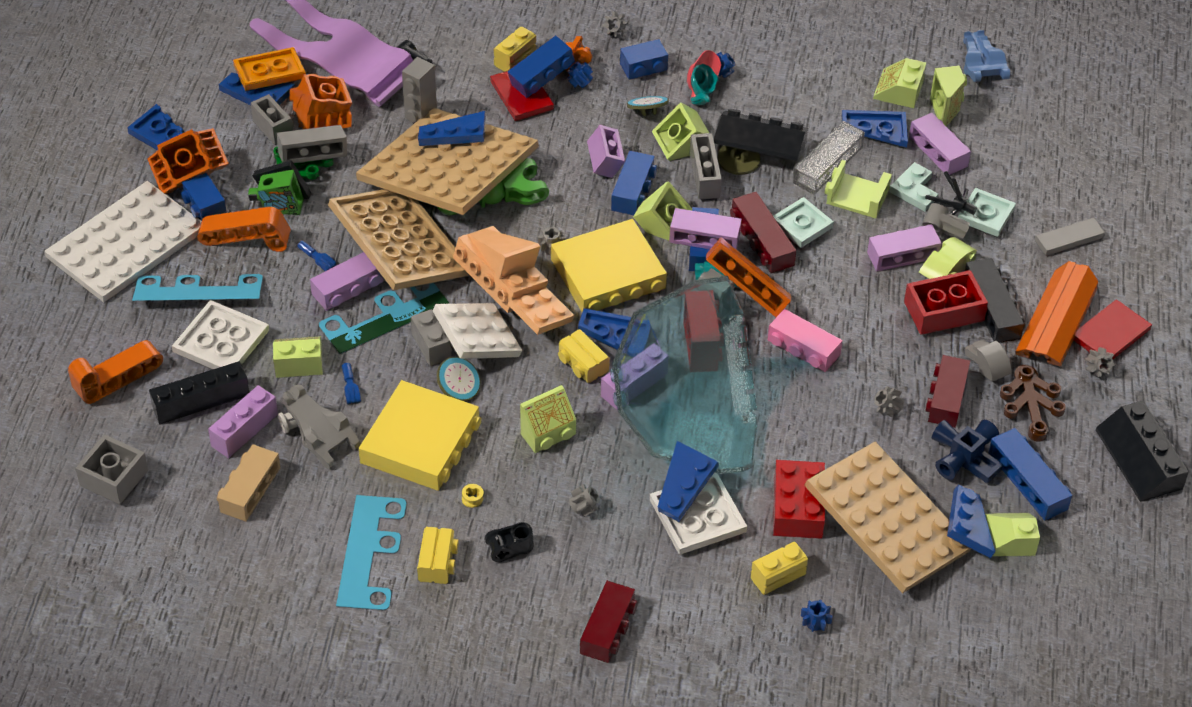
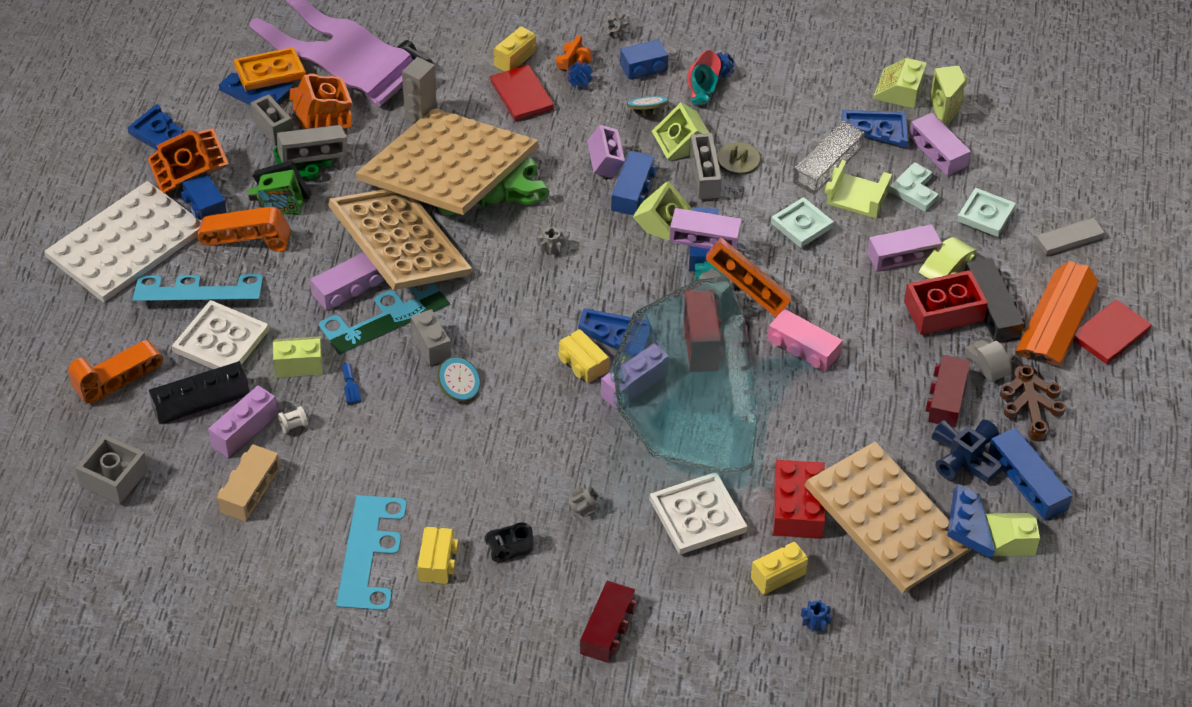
(319, 427): light grey animal -> none
(321, 259): blue piece -> none
(420, 435): light yellow brick -> none
(454, 131): blue wing -> none
(472, 501): light yellow bush -> none
(477, 330): white plate -> none
(507, 273): light nougat wedge -> none
(541, 66): blue brick -> none
(547, 419): yellowish green slope -> none
(608, 266): light yellow brick -> none
(685, 480): blue wing -> none
(761, 135): black slope -> none
(763, 232): dark red brick -> none
(889, 401): light grey gear -> none
(945, 222): light grey piece -> none
(959, 203): black plant -> none
(983, 58): medium blue animal -> none
(1099, 362): light grey gear -> none
(1142, 452): black slope -> none

